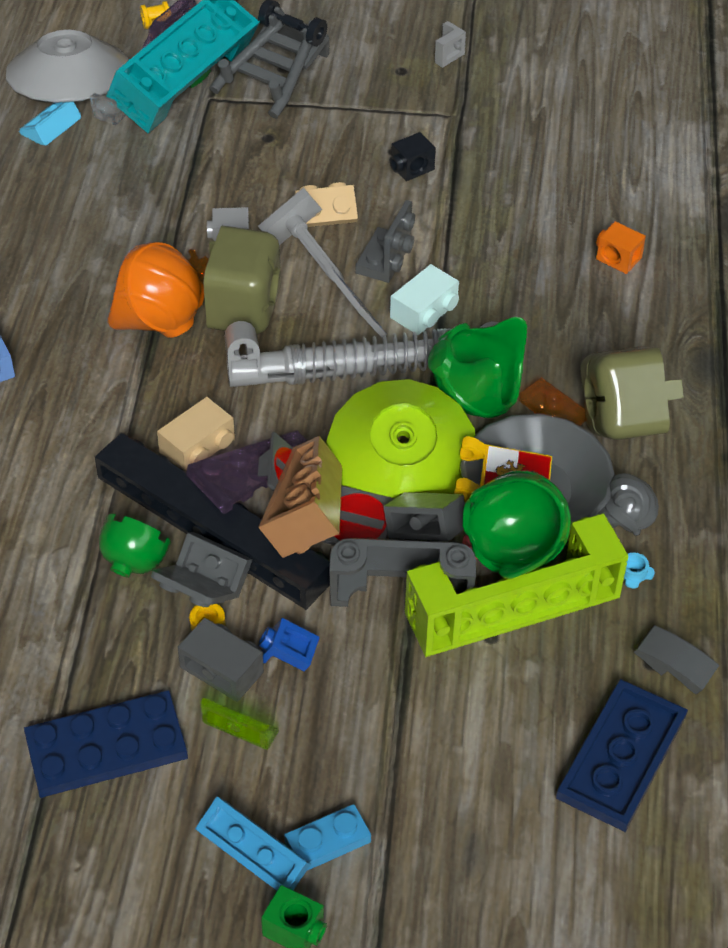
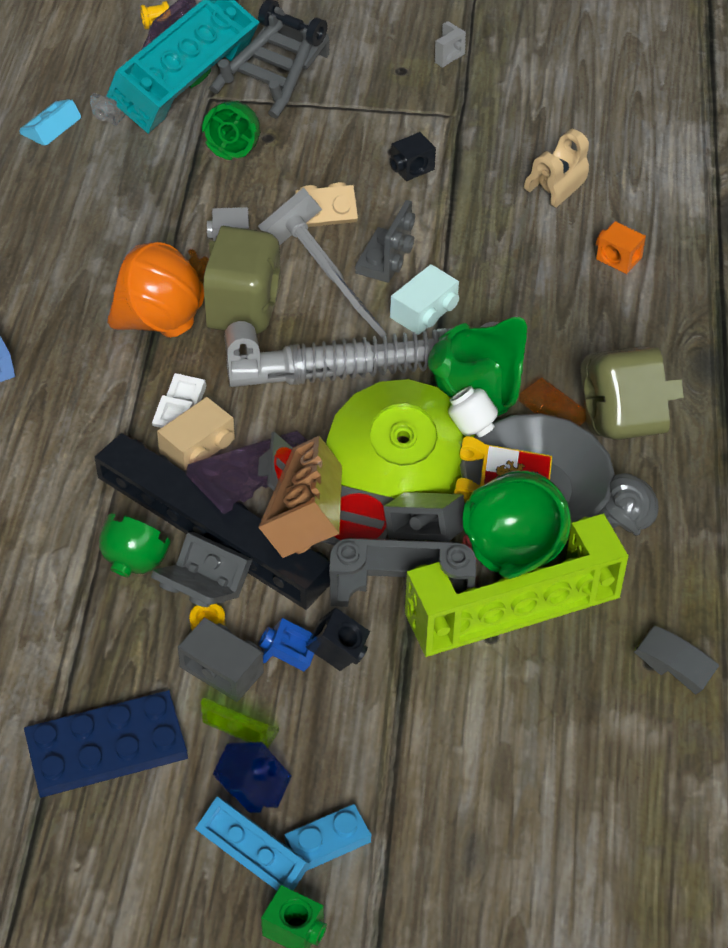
(64, 67): light grey dish -> none
(181, 396): none -> white slope
(231, 129): none -> green cylinder
(252, 775): none -> clear blue brick
(326, 642): none -> black brick
(473, 412): none -> white head
(563, 170): none -> tan piece
(621, 755): dark blue plate -> none
(640, 564): medium azure plate -> none

